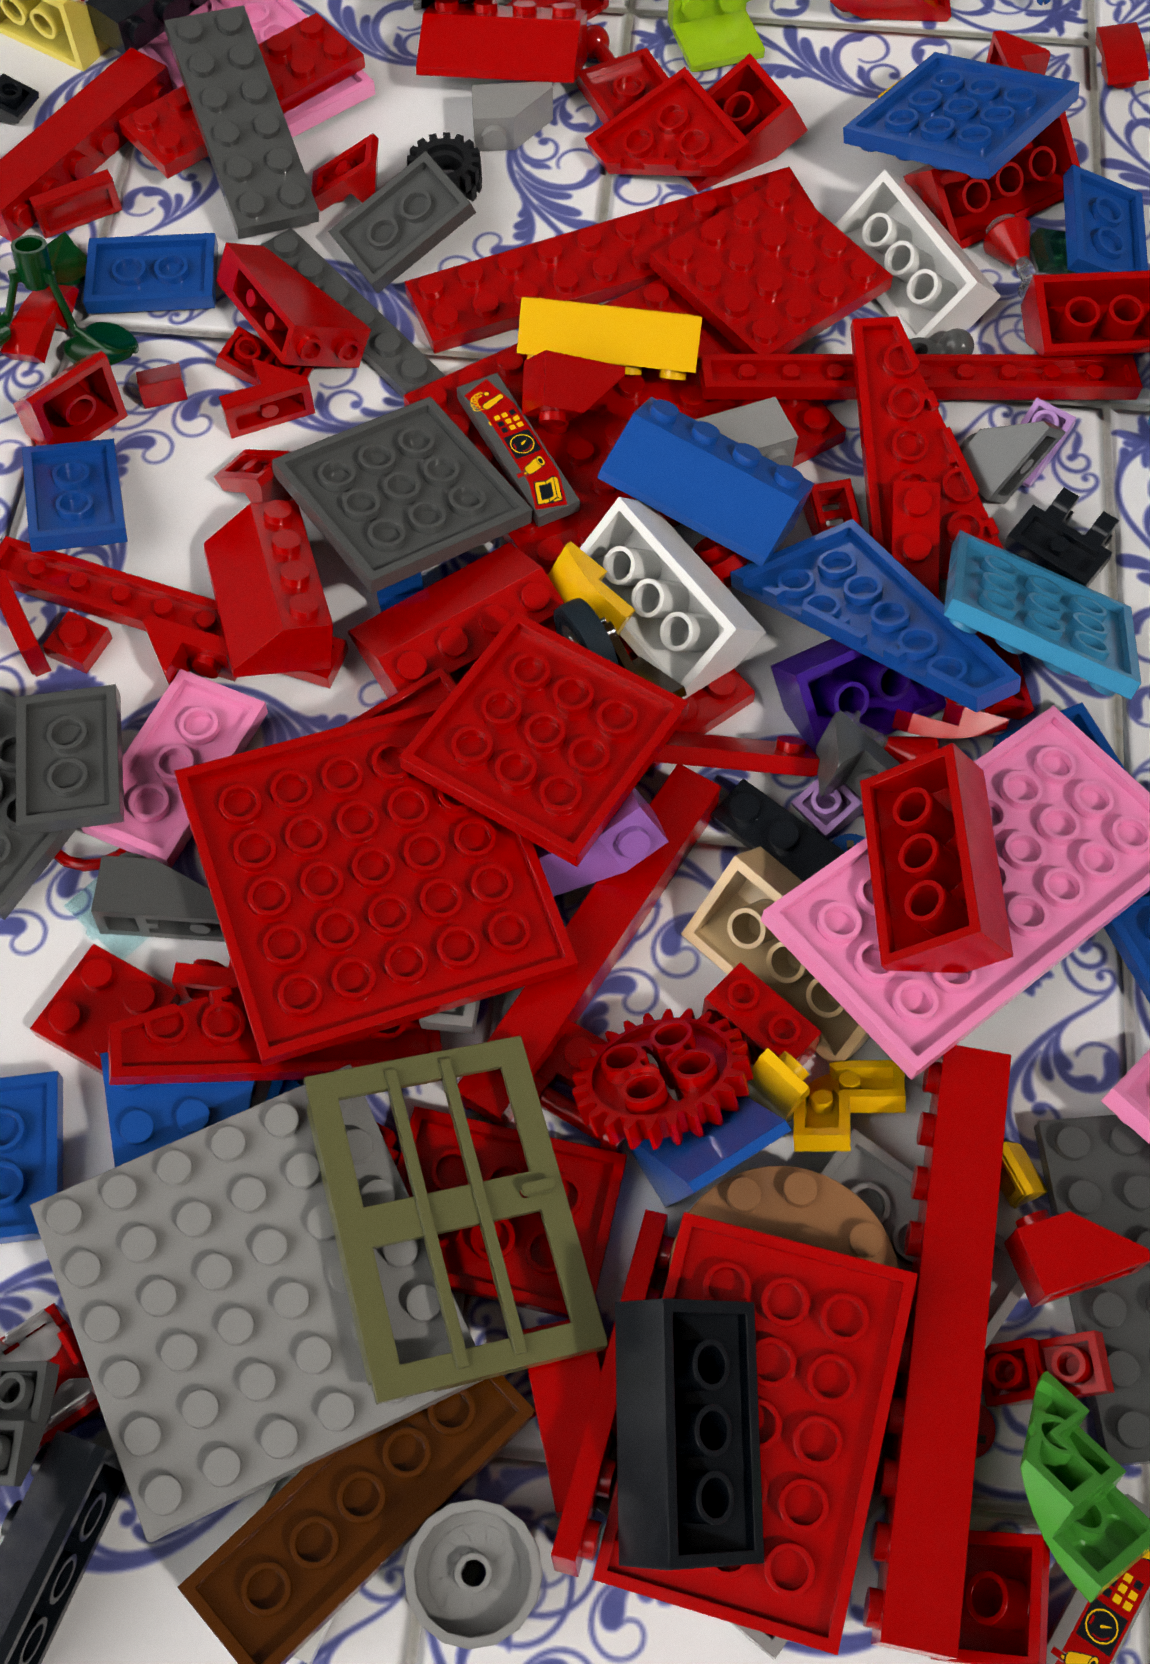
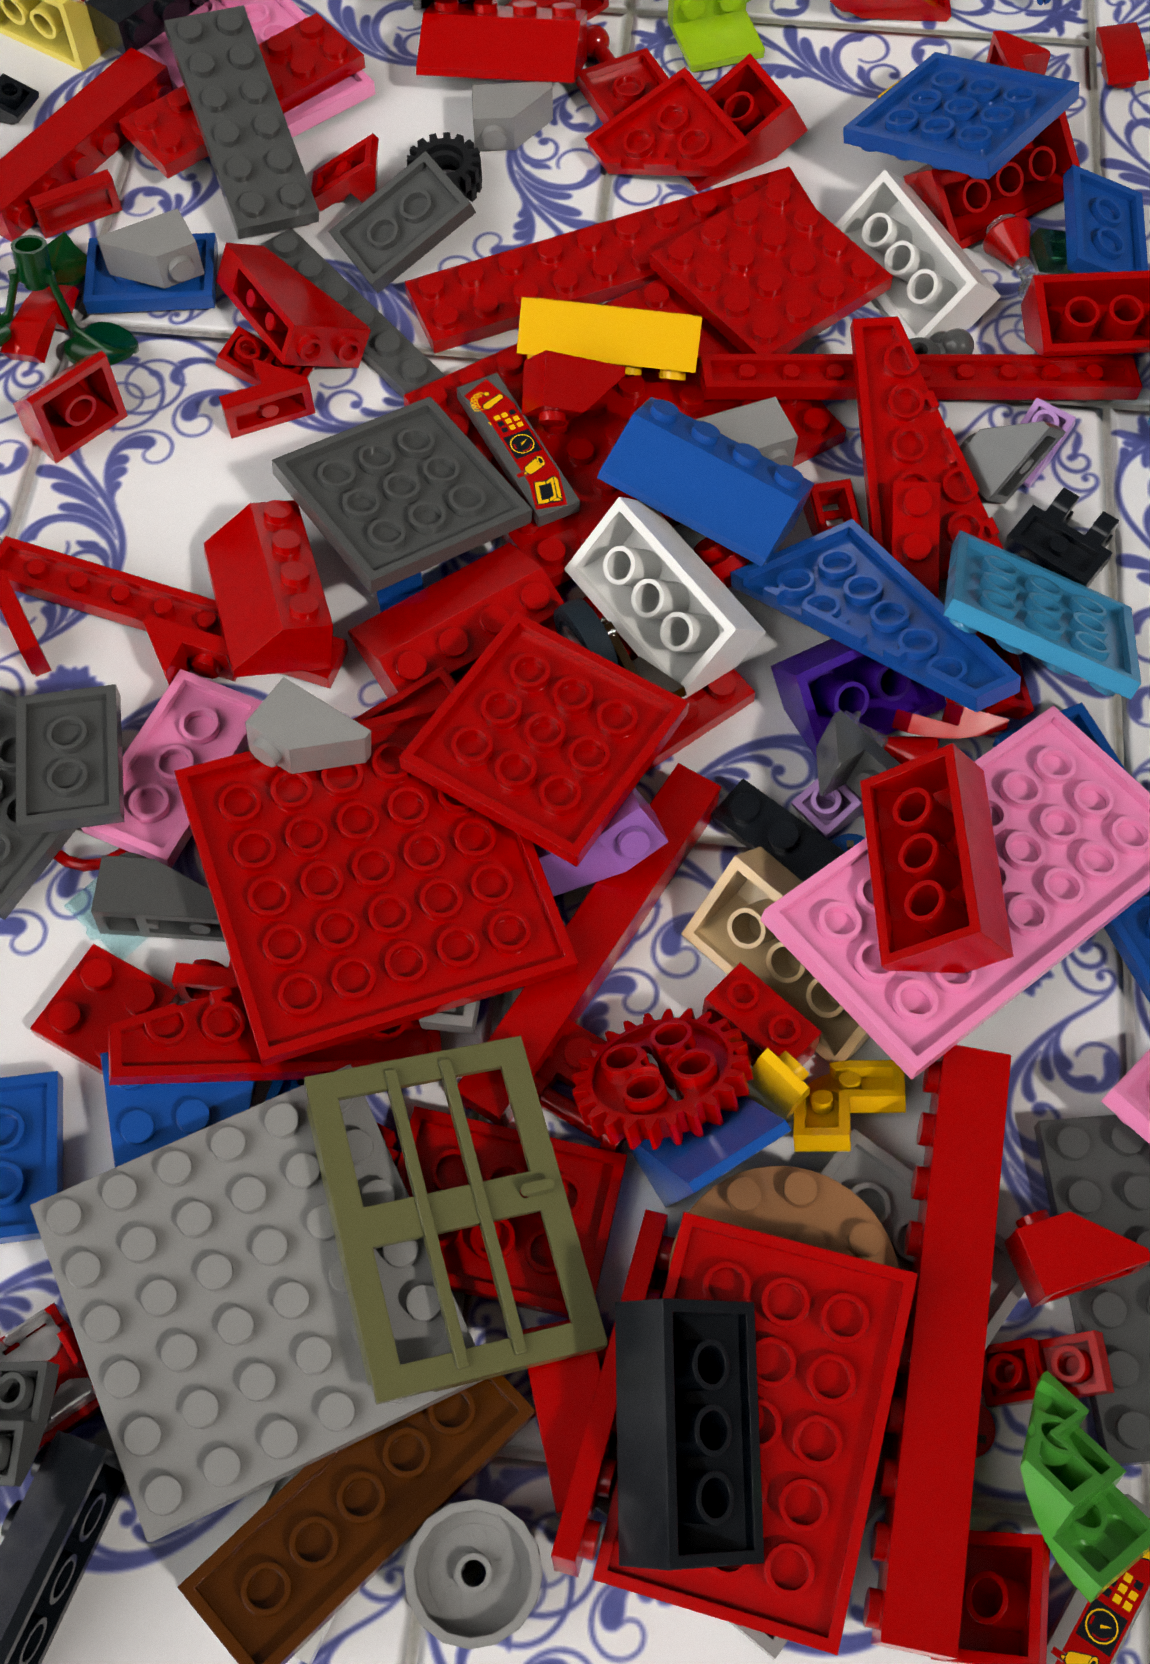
(73, 495): blue plate -> none
(77, 642): red plate -> none
(153, 251): none -> light grey slope
(161, 385): red slope -> none
(253, 475): red slope -> none
(304, 732): none -> light grey slope
(580, 577): yellow slope -> none
(785, 756): red plate -> none
(1019, 1176): yellow slope -> none

